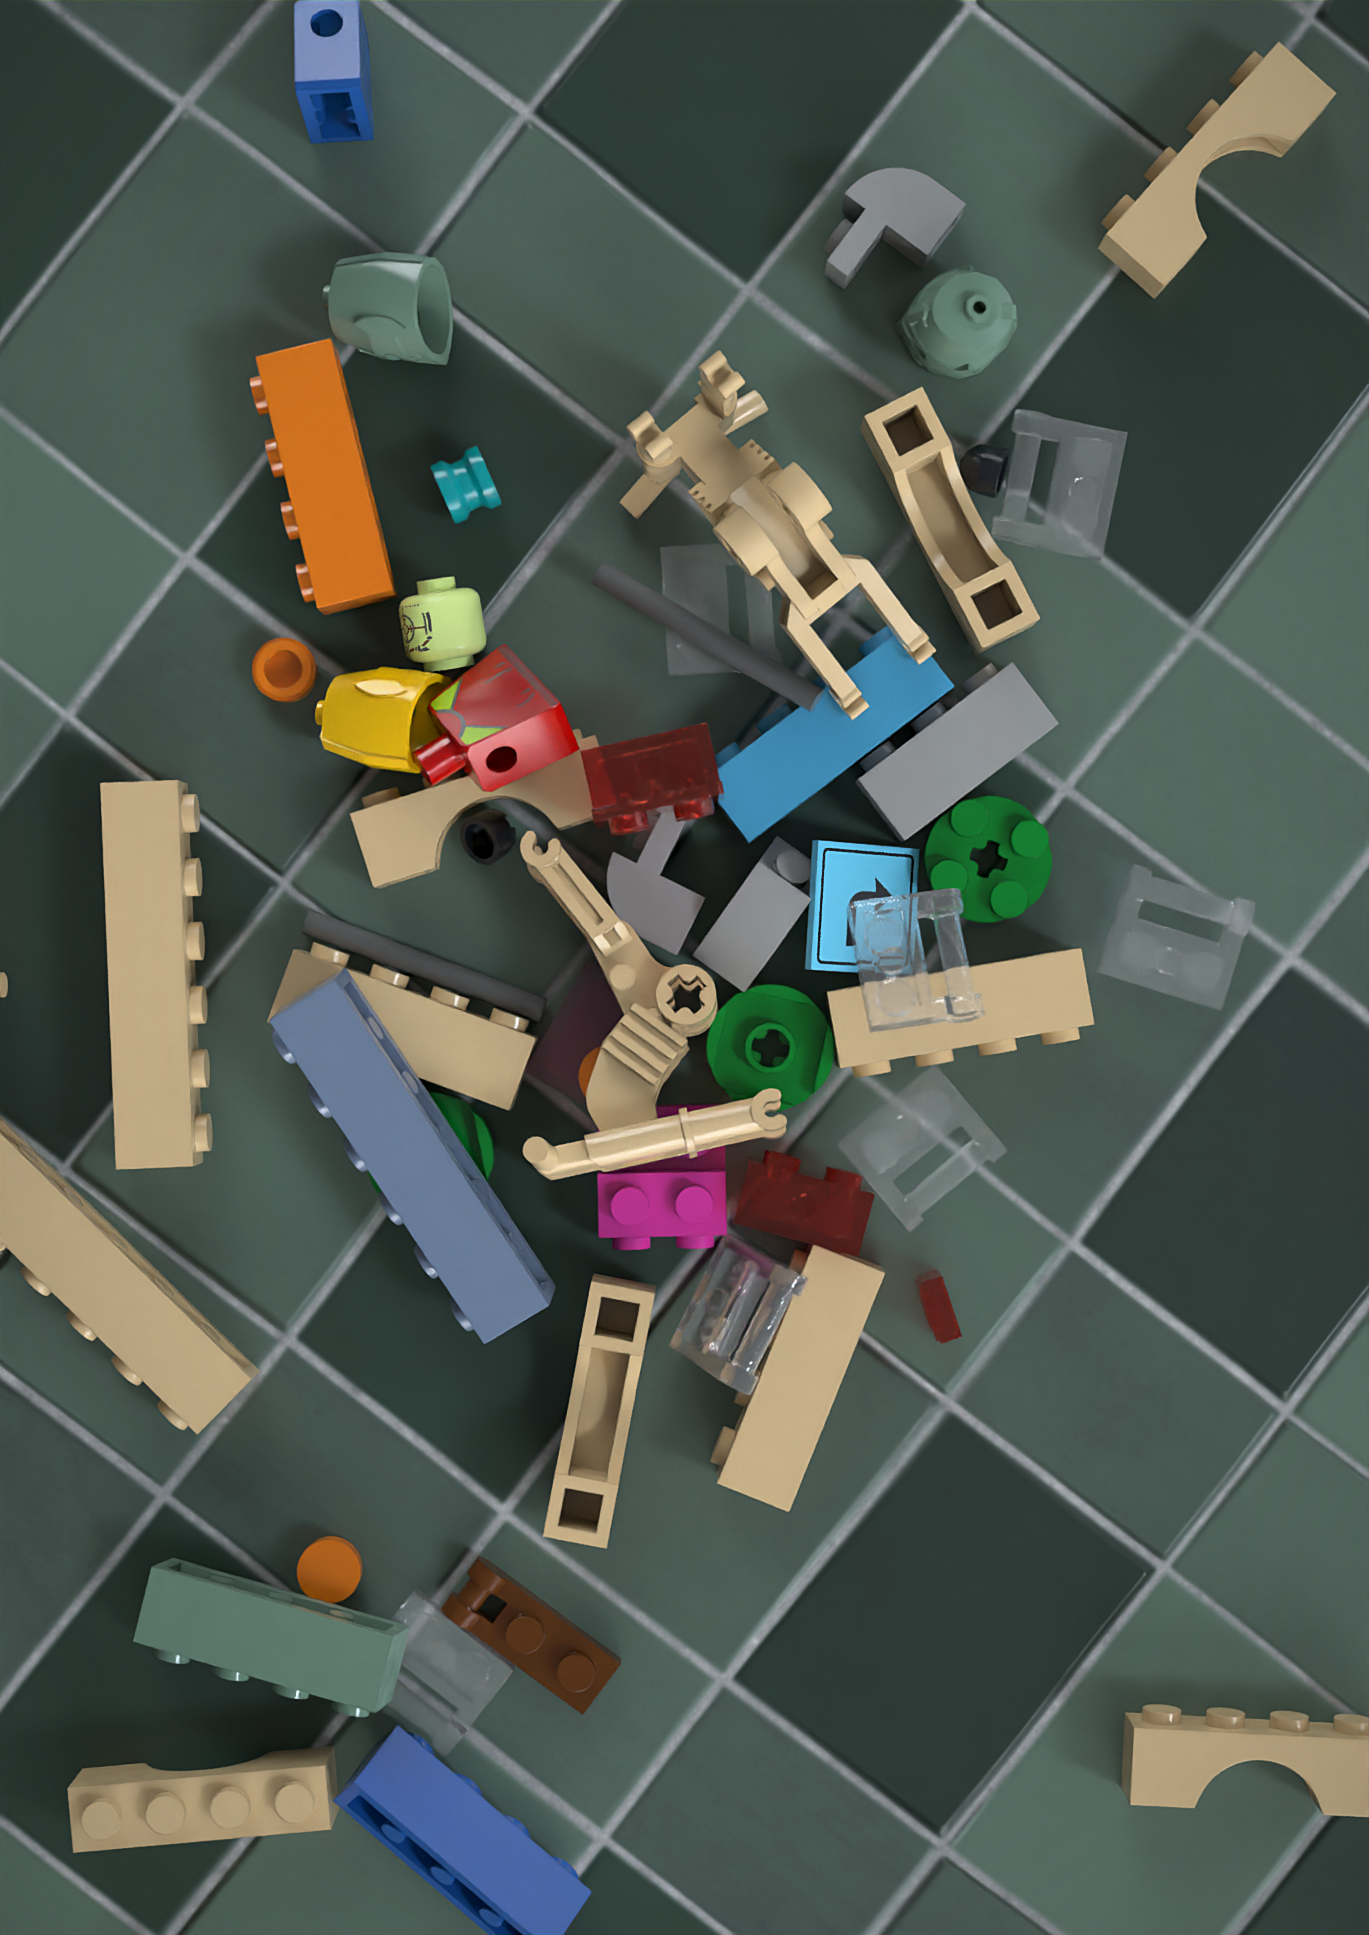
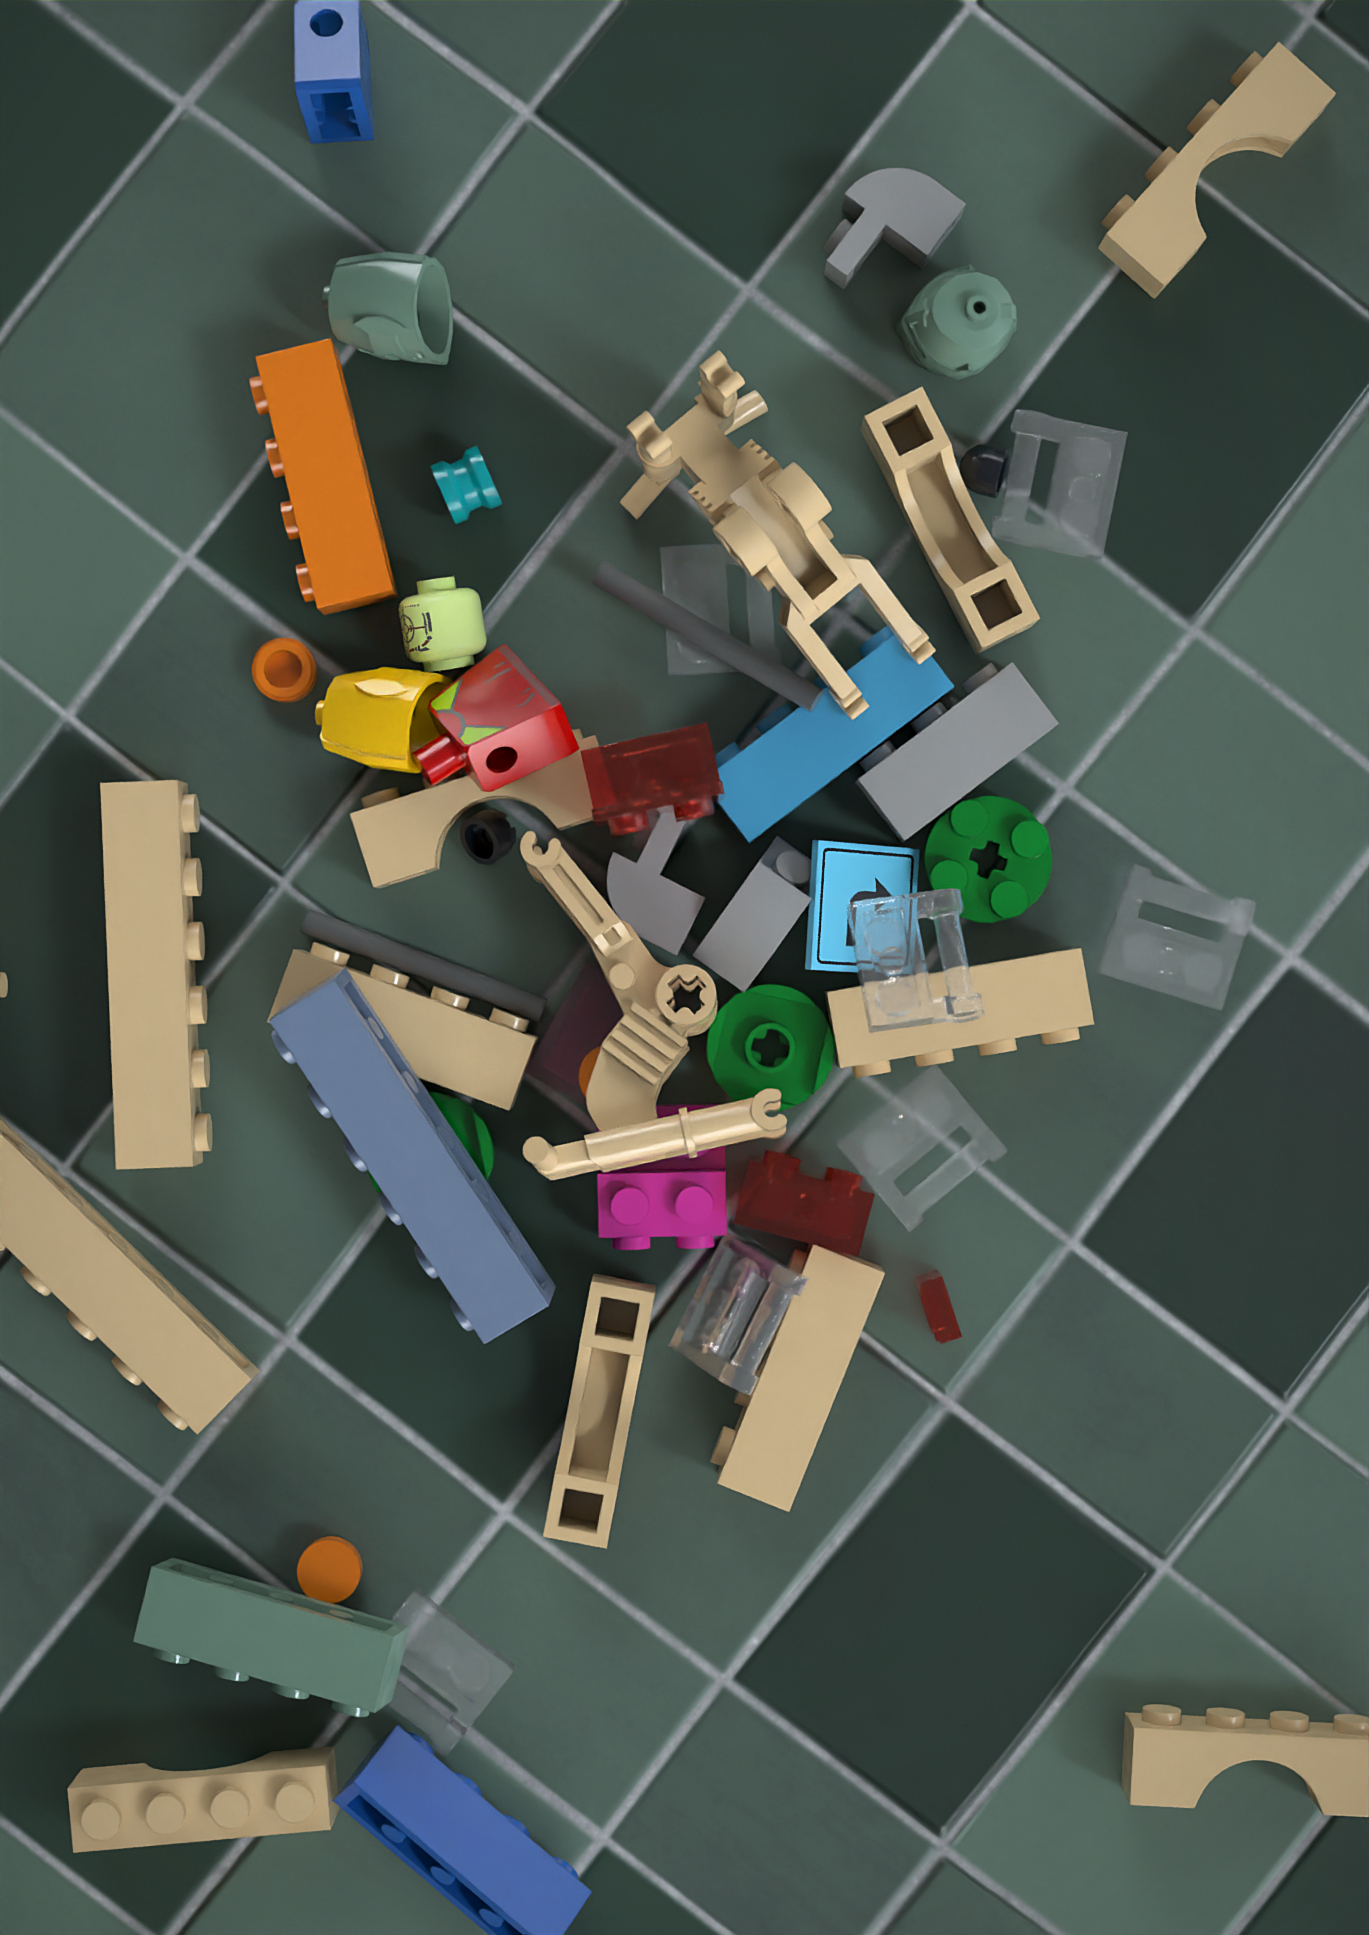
(533, 1635): reddish brown plate -> none

